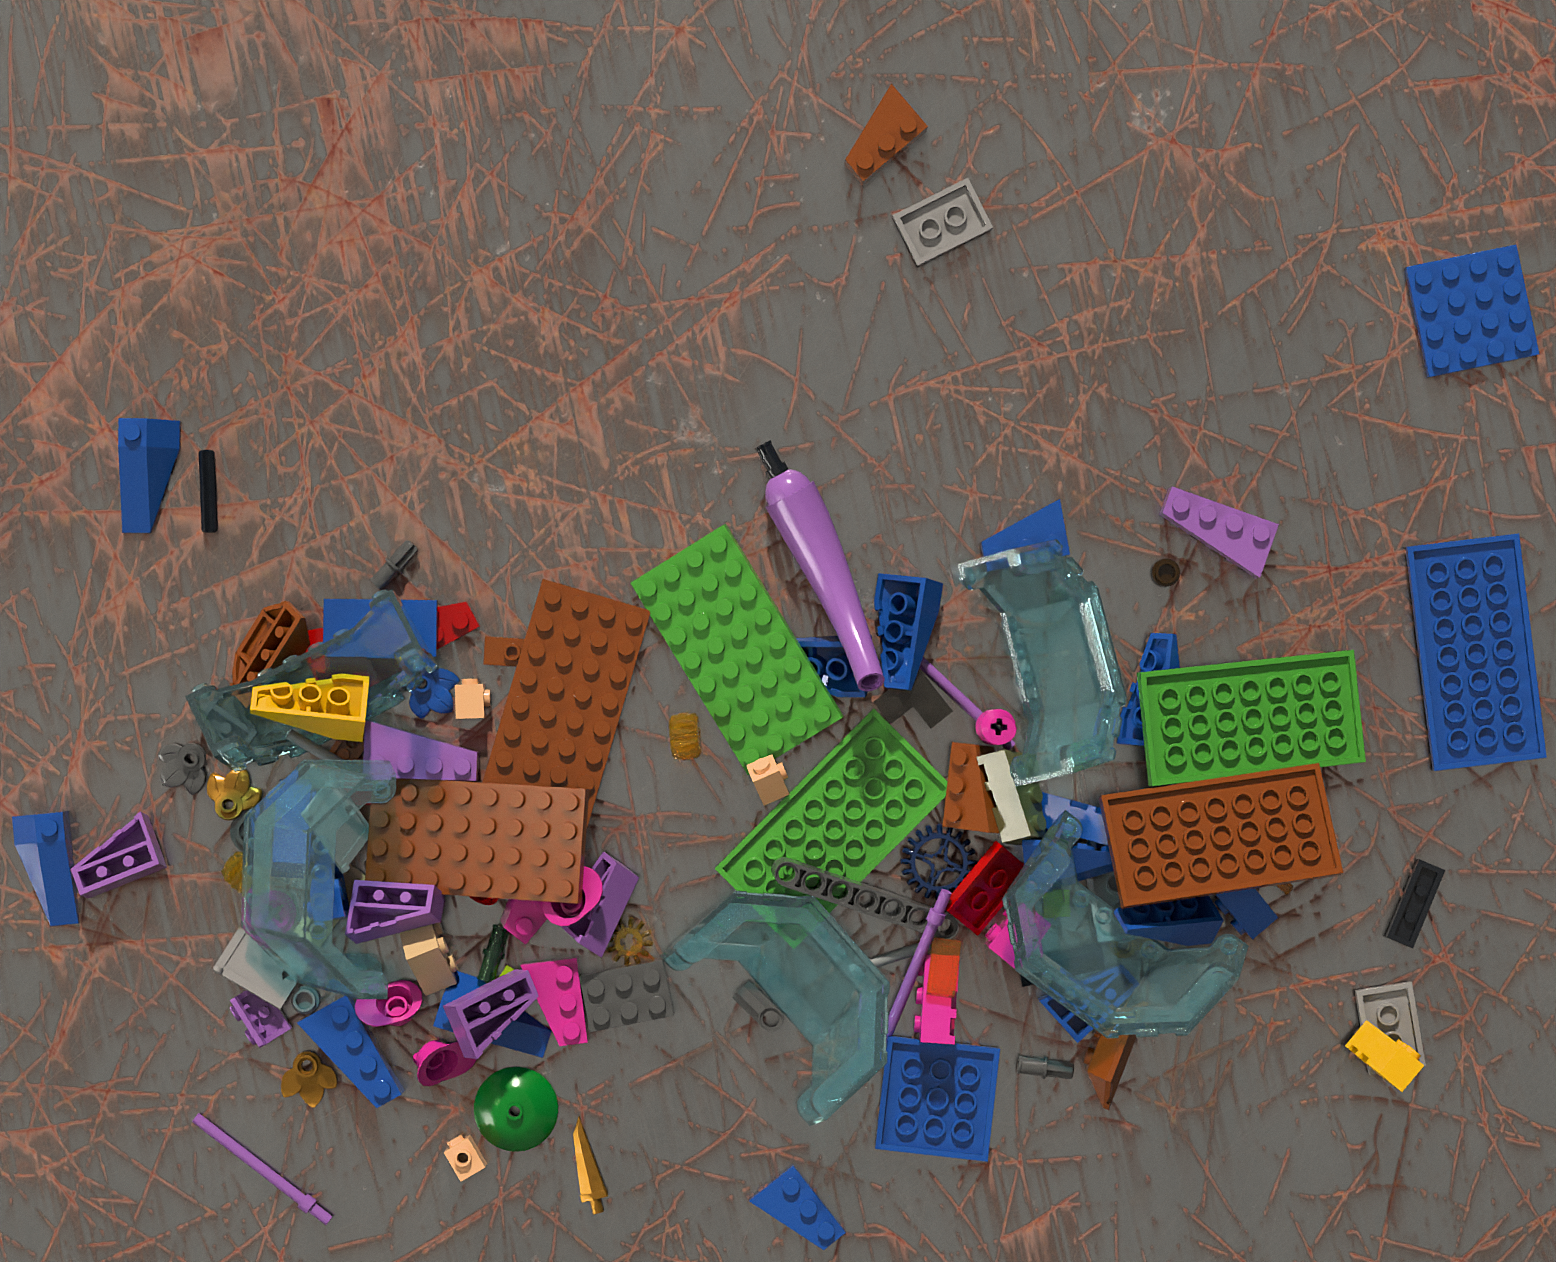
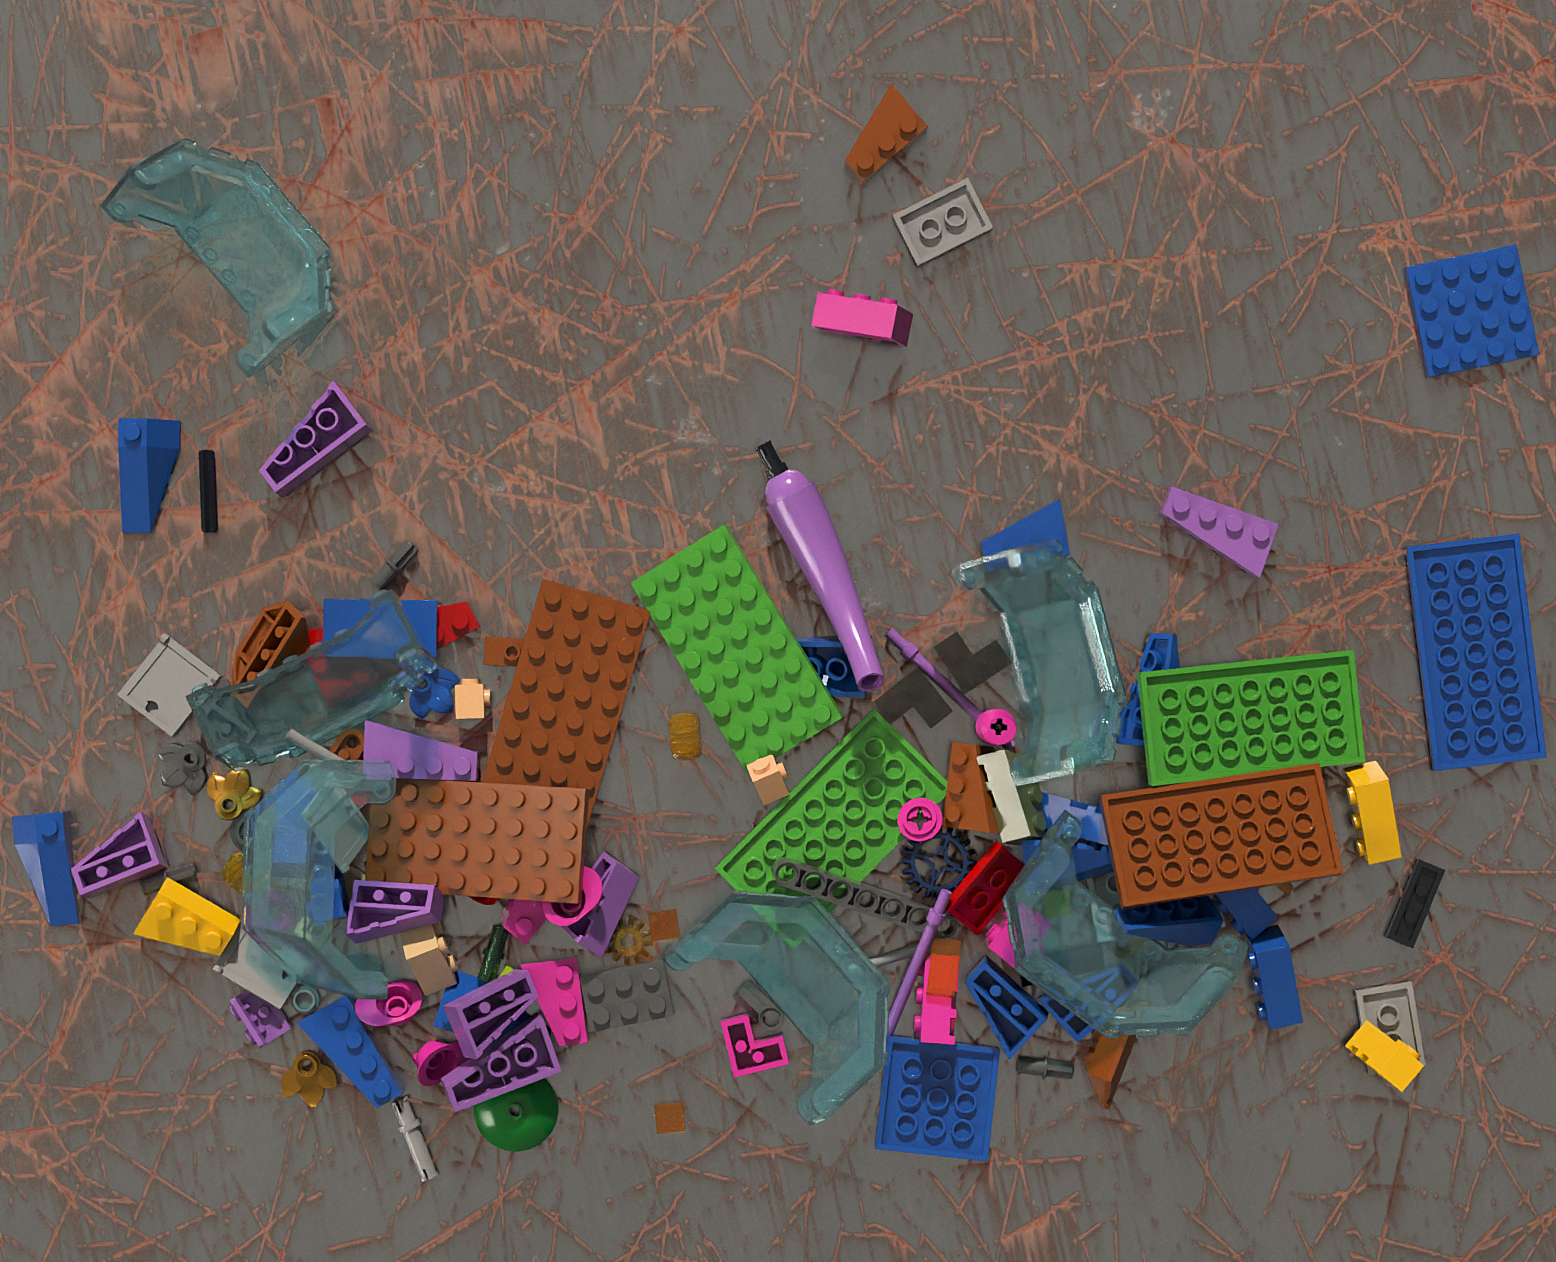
(166, 679): none -> light grey container
(180, 875): none -> dark grey axle
(187, 920): none -> yellow wedge
(242, 235): none -> clear light blue windscreen
(305, 1202): medium lavender bar -> none
(315, 441): none -> medium lavender wedge
(323, 706): yellow wedge -> none
(410, 1128): none -> light grey pin
(464, 1157): light nougat brick -> none
(505, 1065): none -> medium lavender wedge
(590, 1180): pearl gold bar -> none
(664, 924): none -> clear orange tile
(669, 1117): none -> clear orange tile
(750, 1054): none -> dark pink brick
(799, 1208): blue wing -> none
(862, 317): none -> dark pink wedge
(906, 619): blue wedge -> none
(911, 811): none -> dark pink gear
(967, 668): none -> clear smoke brick
(1006, 1005): none -> blue wedge
(1165, 572): dark brown plate -> none
(1274, 978): none -> blue wedge
(1372, 812): none -> yellow wedge

